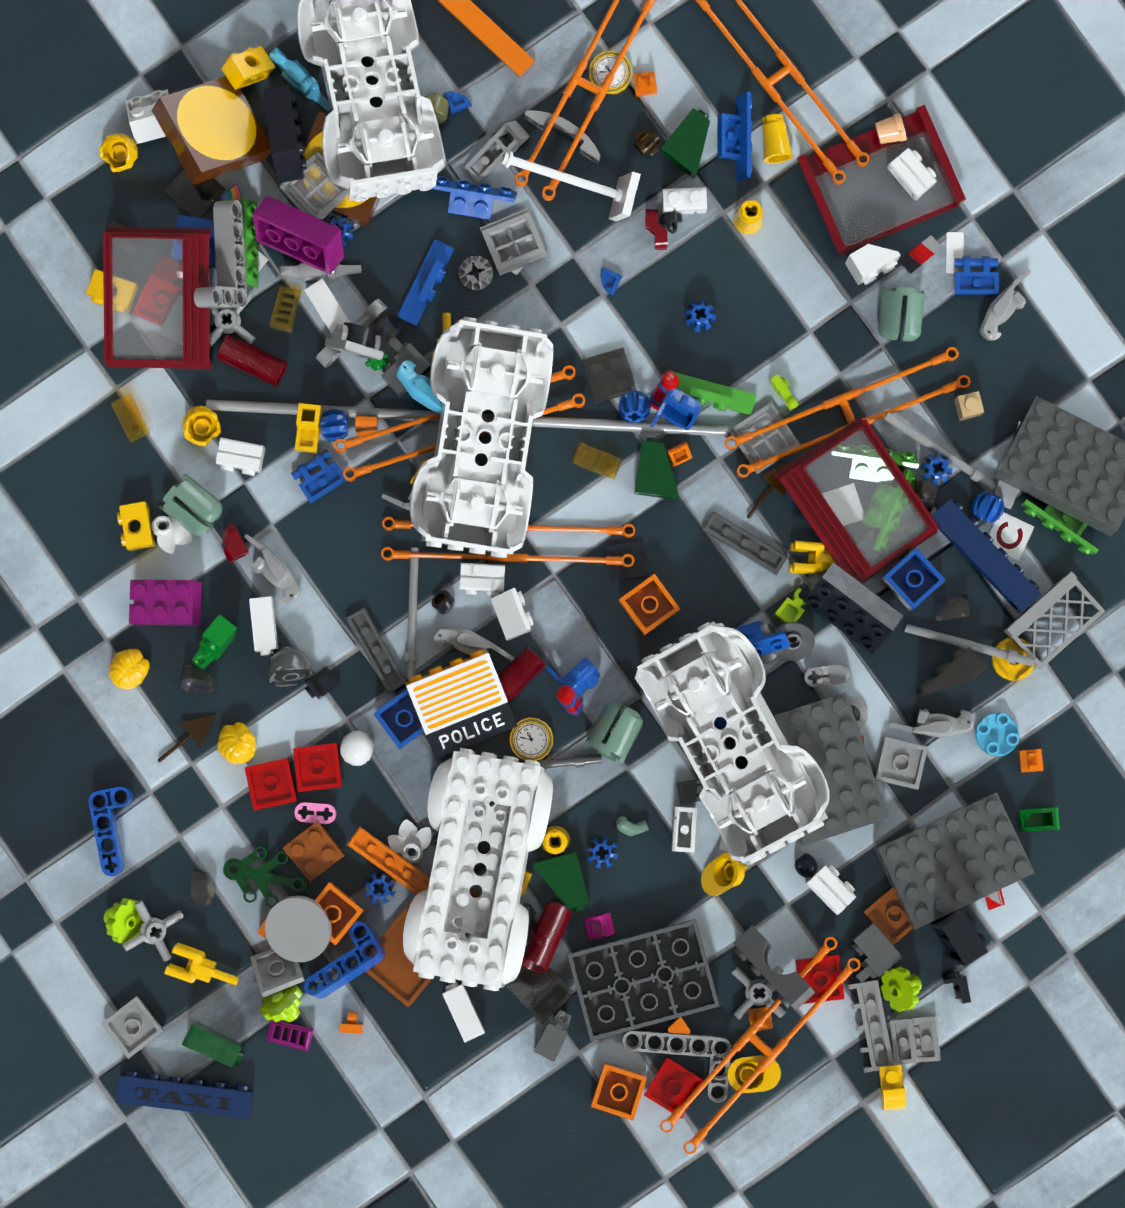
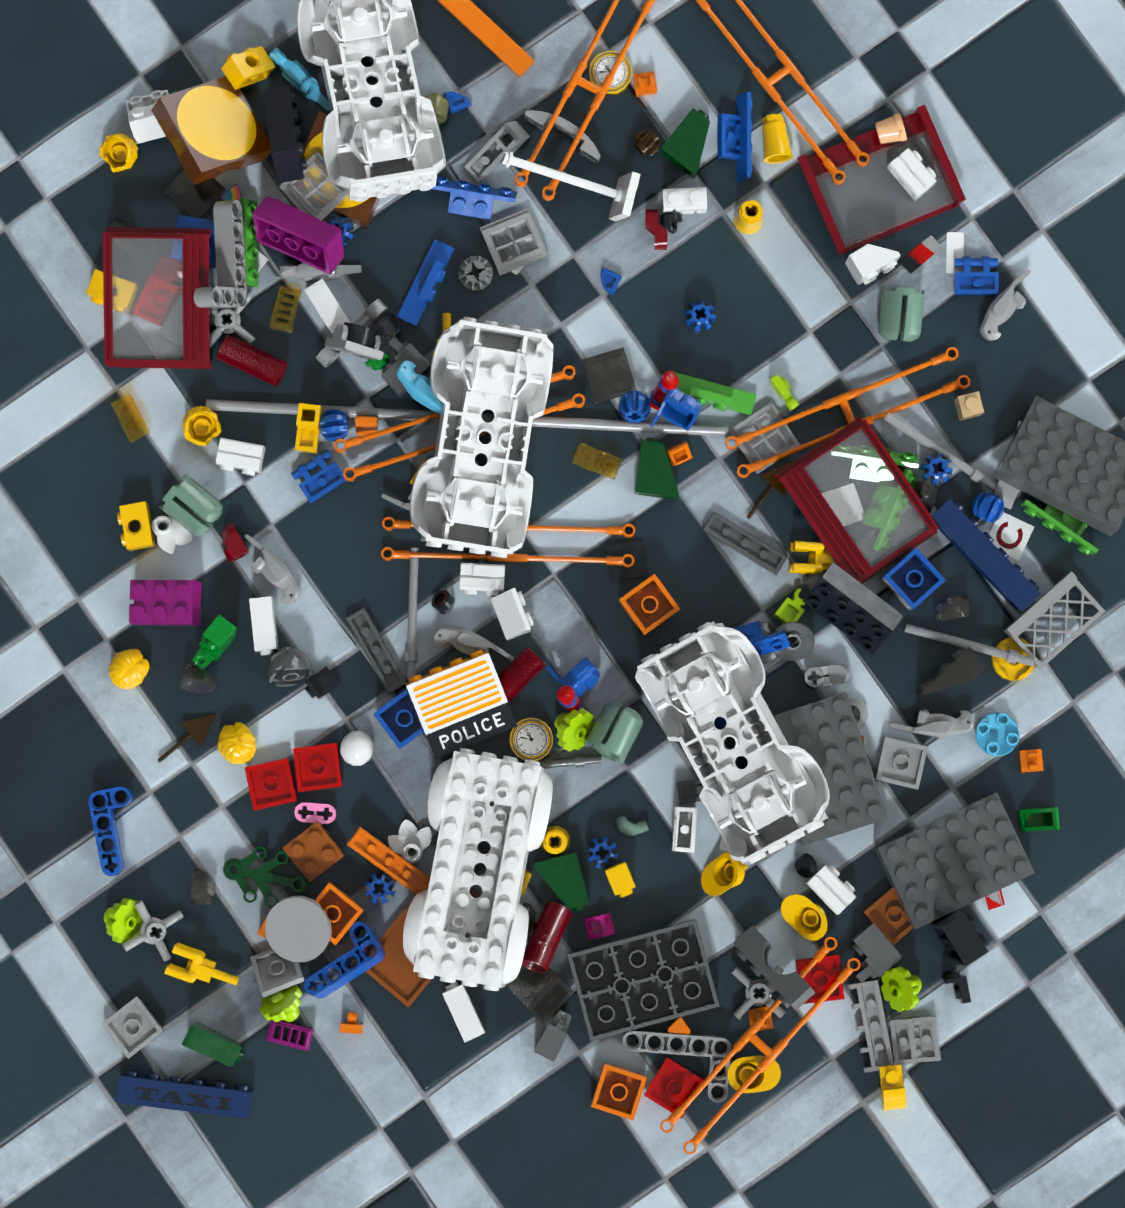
(573, 728): none -> lime plant
(620, 879): none -> yellow brick
(804, 916): none -> yellow piece

